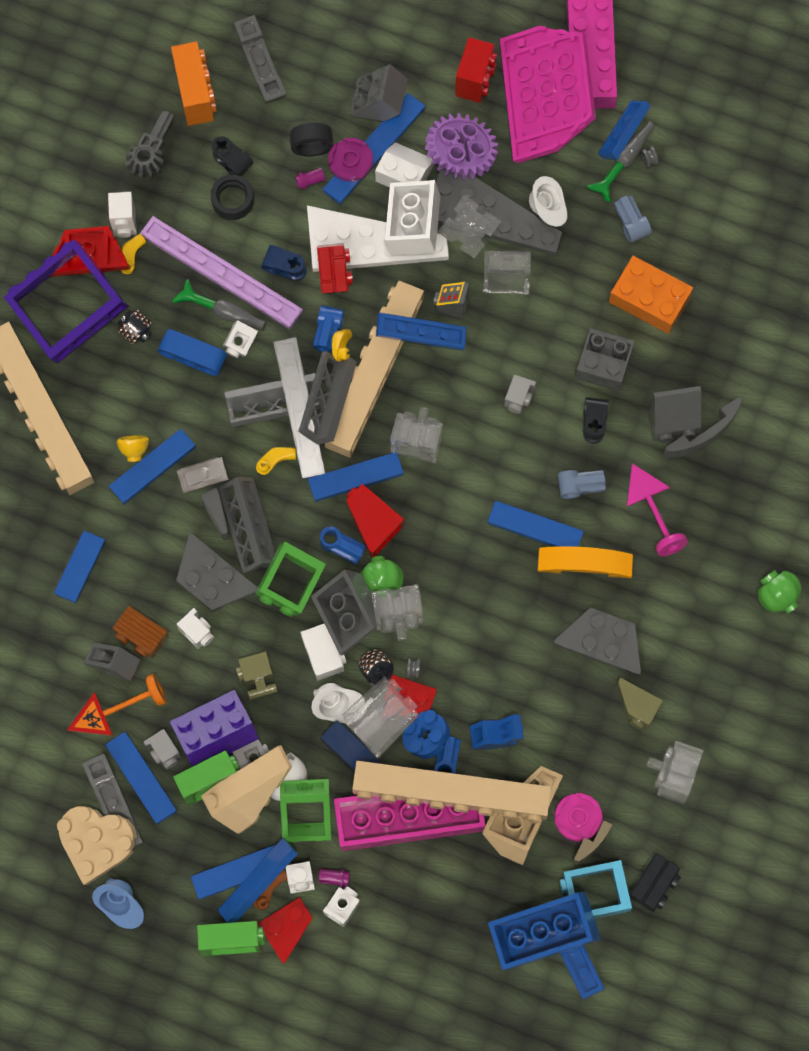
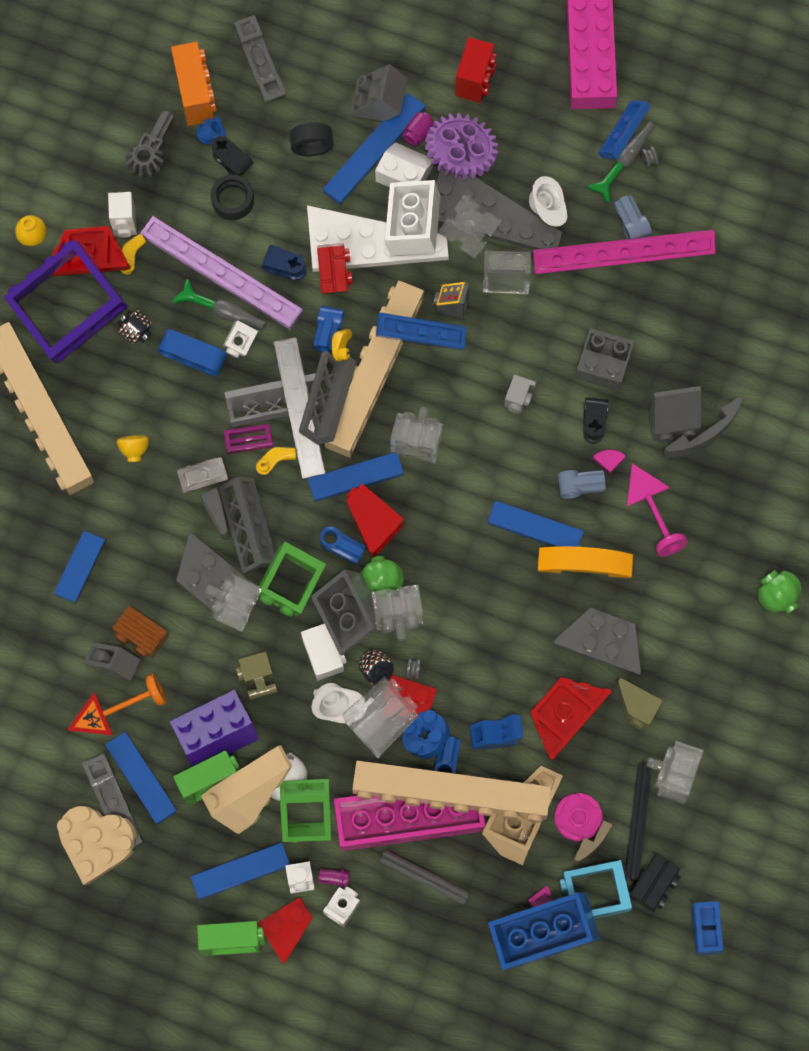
(30, 230): none -> yellow brick
(118, 903): medium blue piece -> none
(152, 466): blue tile -> none
(163, 749): light grey brick -> none
(195, 629): white brick -> none
(210, 130): none -> blue brick
(234, 600): none -> clear brick
(243, 754): light grey brick -> none
(248, 447): none -> magenta tile
(257, 881): blue tile -> none
(264, 899): dark orange arm -> none
(309, 178): magenta pin -> none
(347, 746): dark blue slope -> none
(350, 159): magenta tile -> none
(417, 128): none -> magenta brick
(424, 877): none -> dark grey axle
(542, 897): none -> dark pink tile
(546, 89): dark pink plate -> none
(565, 712): none -> red wing
(582, 972): blue tile -> none
(609, 459): none -> dark pink tile
(624, 251): none -> dark pink tile
(638, 822): none -> black axle
(650, 294): orange brick -> none
(707, 928): none -> blue brick

